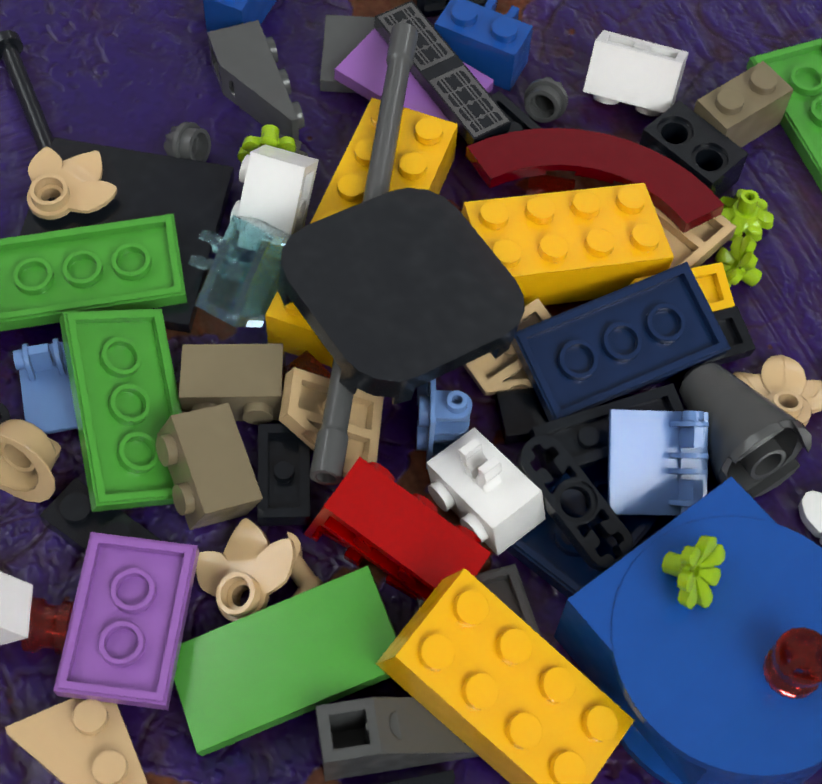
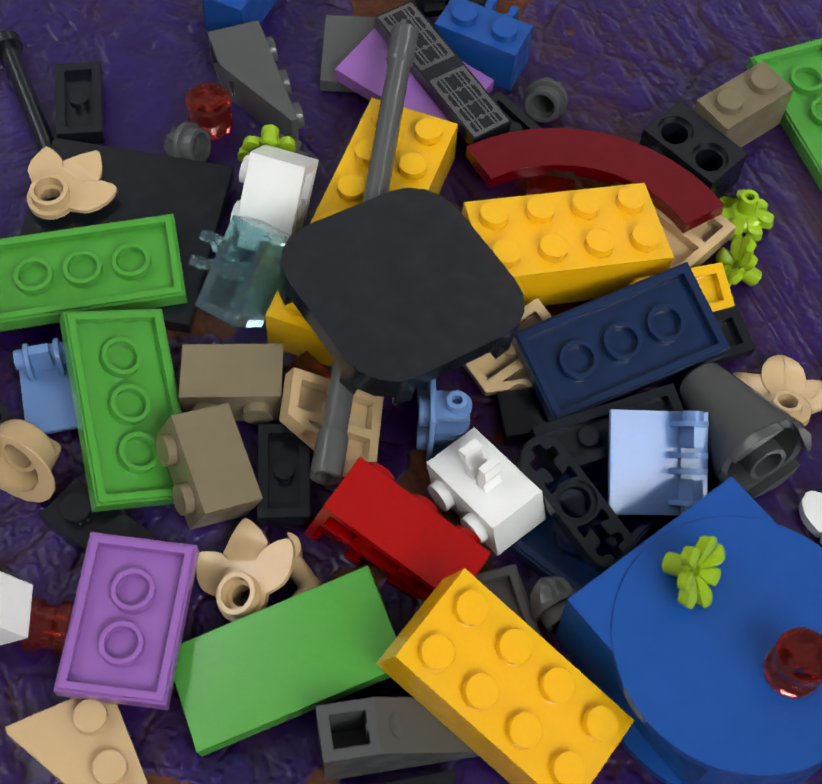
(80, 102): none -> black plate
(214, 101): none -> clear red wheel
(549, 600): none -> dark grey plate
(634, 73): white brick -> none

